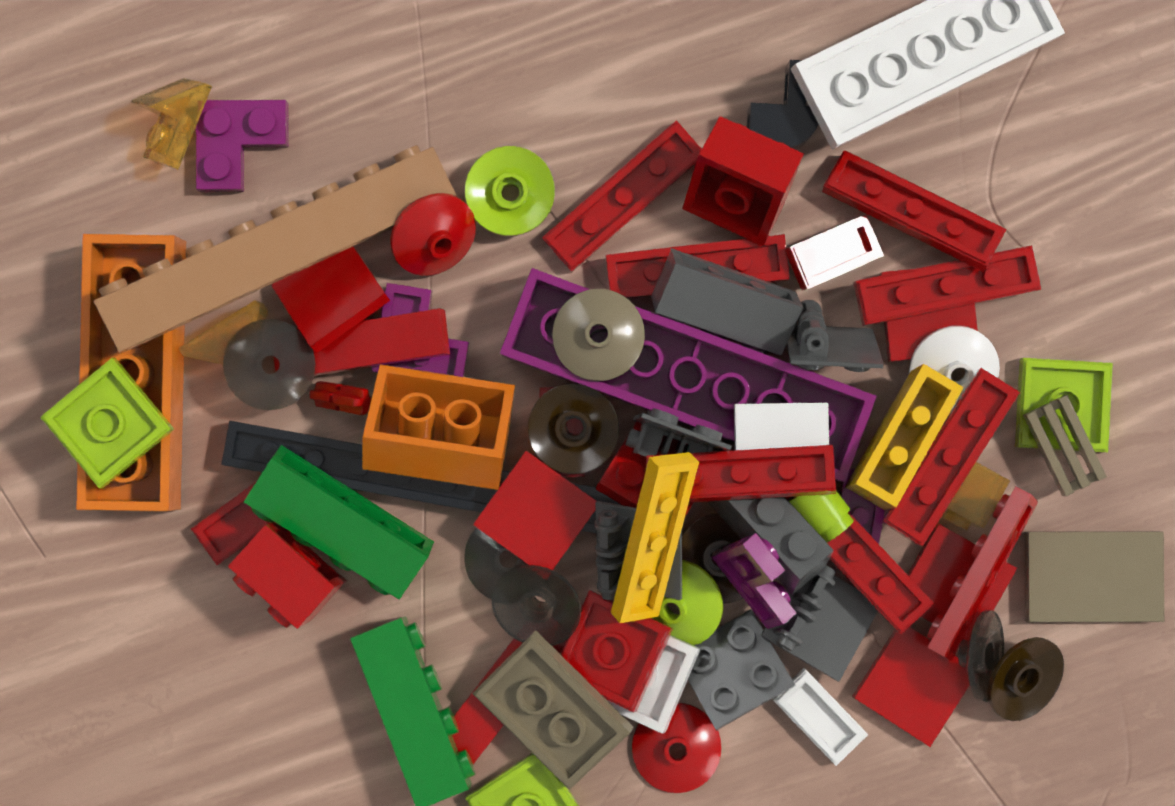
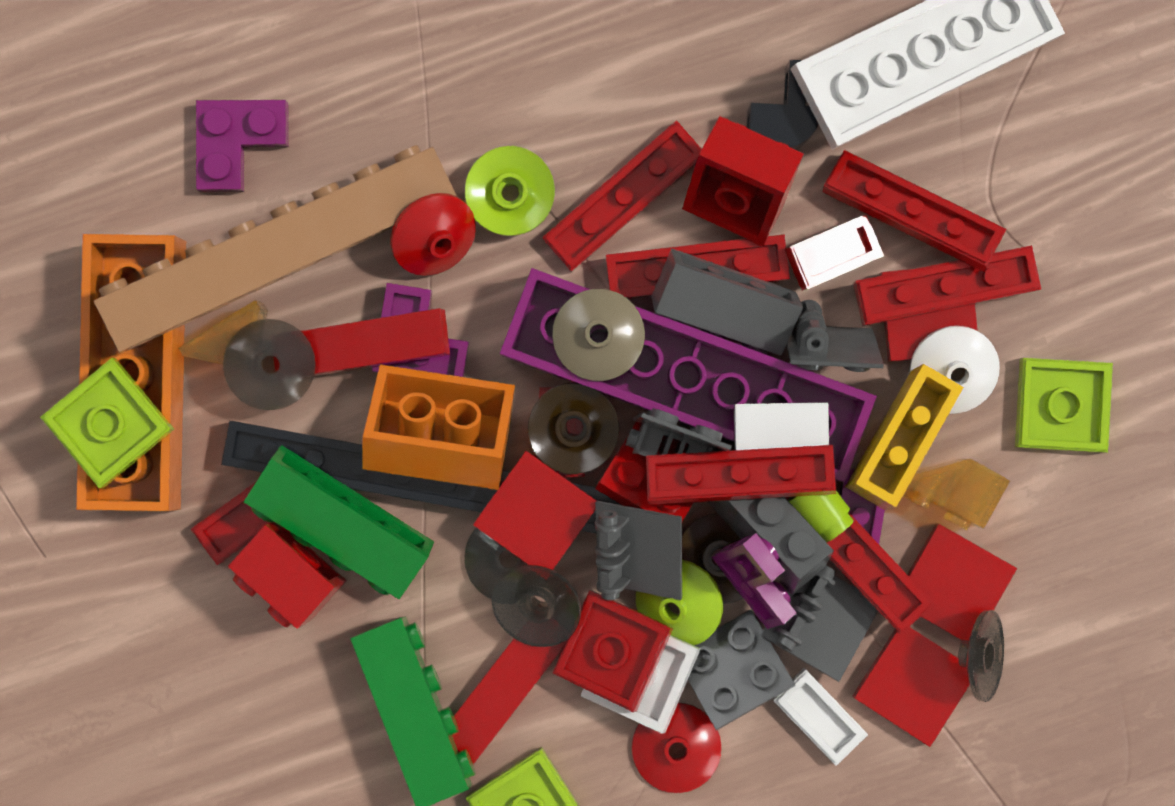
(178, 111): clear yellow slope -> none
(331, 297): red tile -> none
(341, 397): red piece -> none
(553, 710): dark tan tile -> none
(654, 536): yellow plate -> none
(951, 456): red tile -> none
(990, 556): red plate -> none
(1025, 679): dark brown dish -> none
(1077, 431): dark tan tile -> none
(1094, 576): dark tan tile -> none

